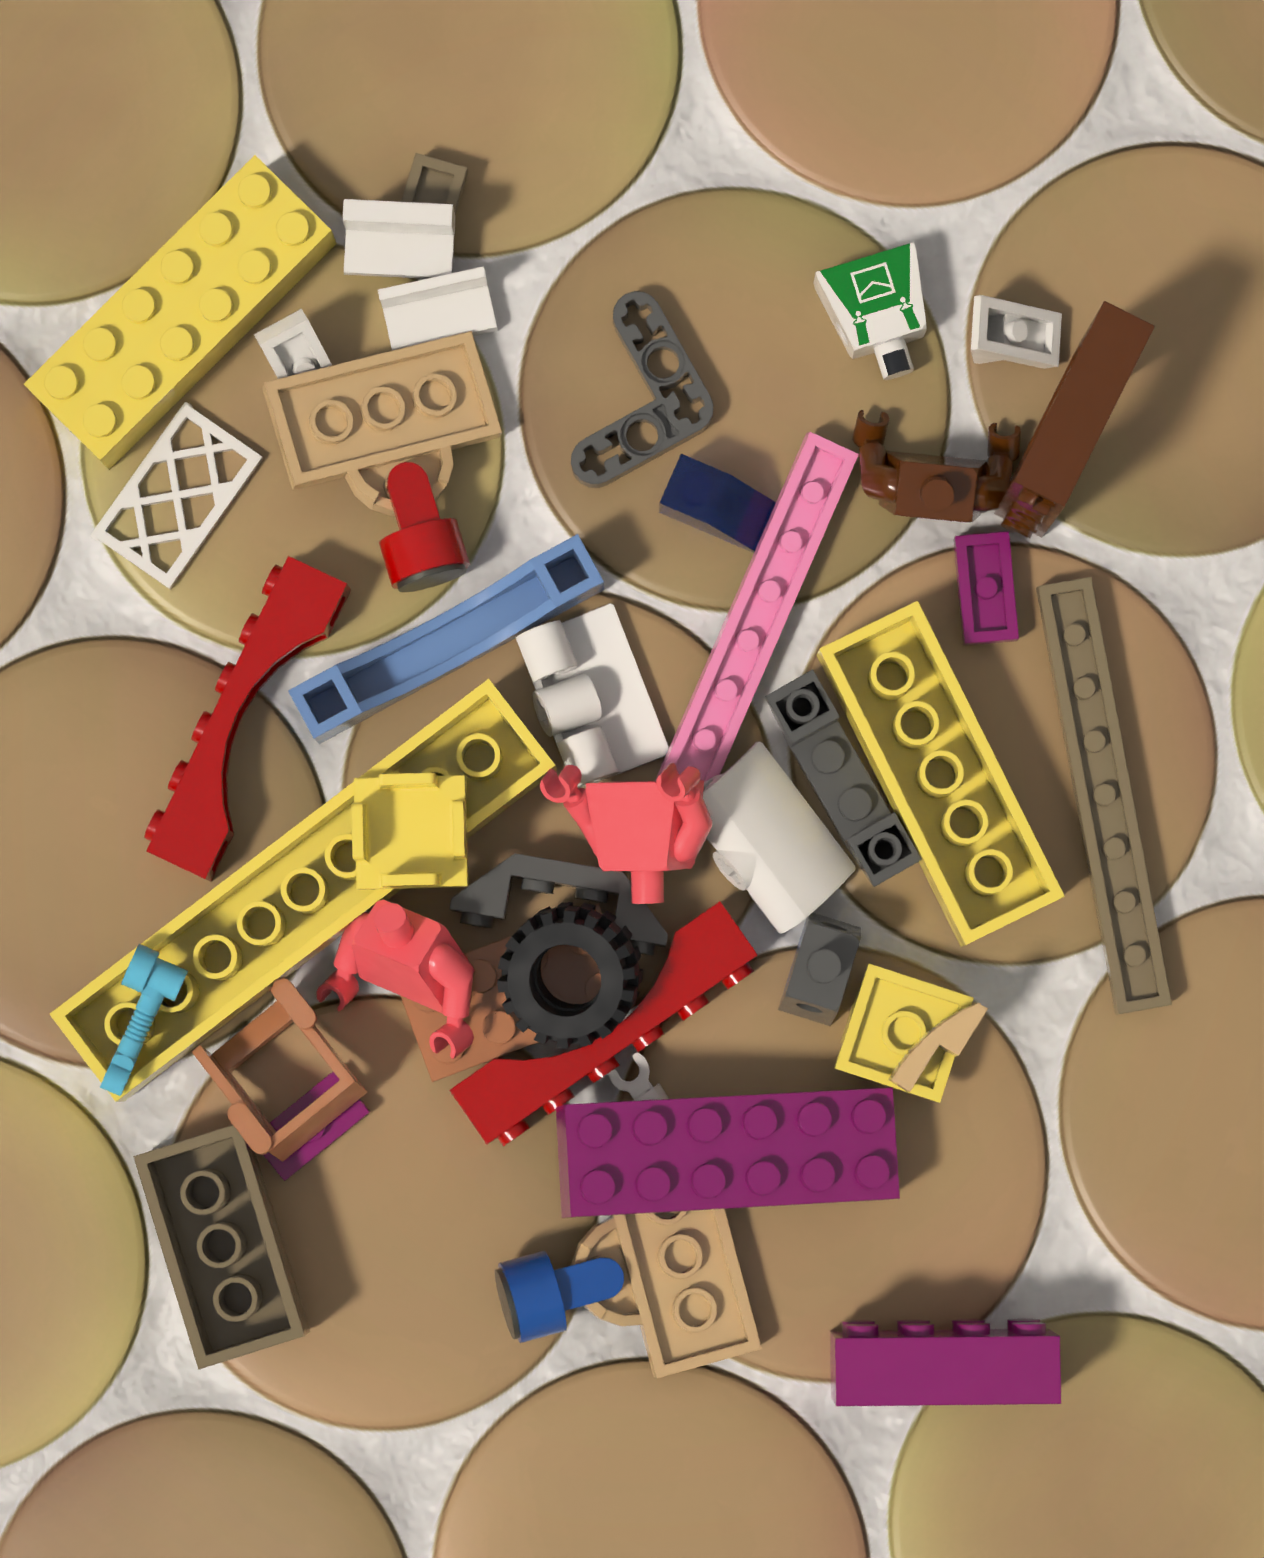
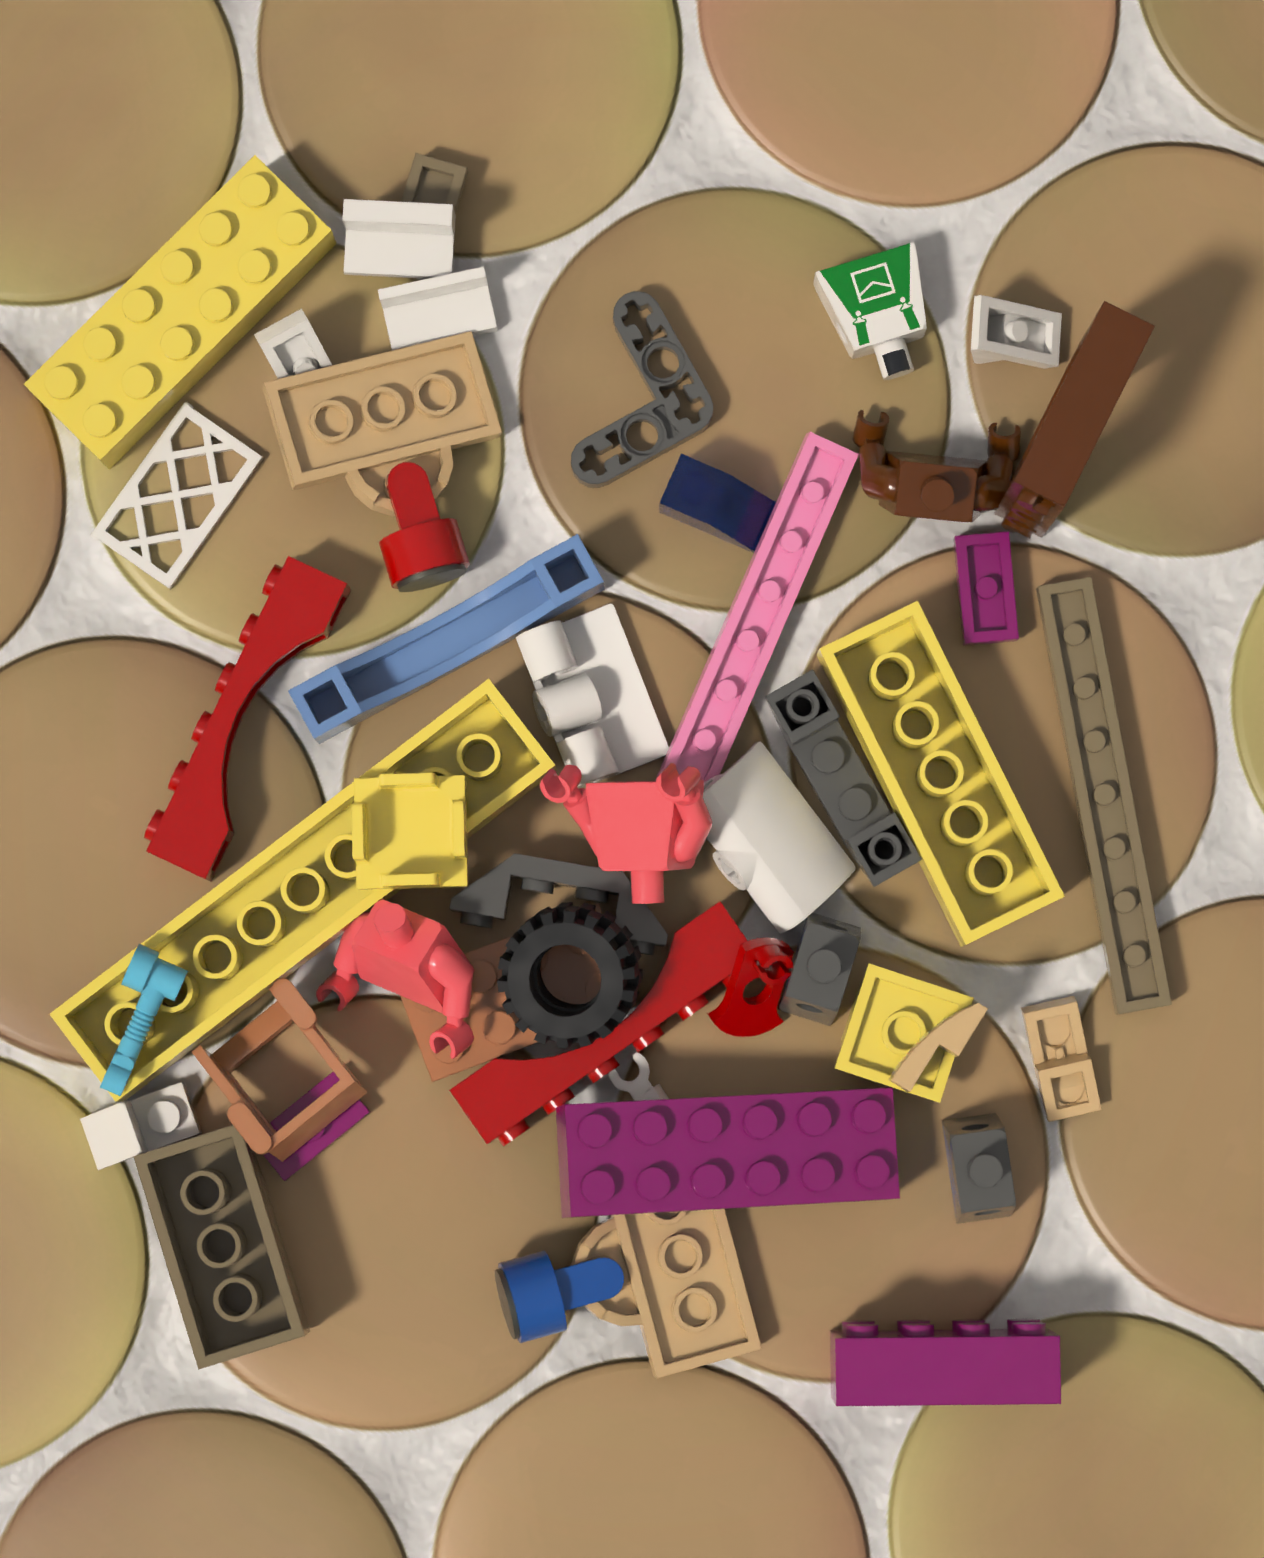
(140, 1125): none -> white slope
(755, 1015): none -> red piece
(979, 1168): none -> dark grey torso
(1061, 1058): none -> tan slope

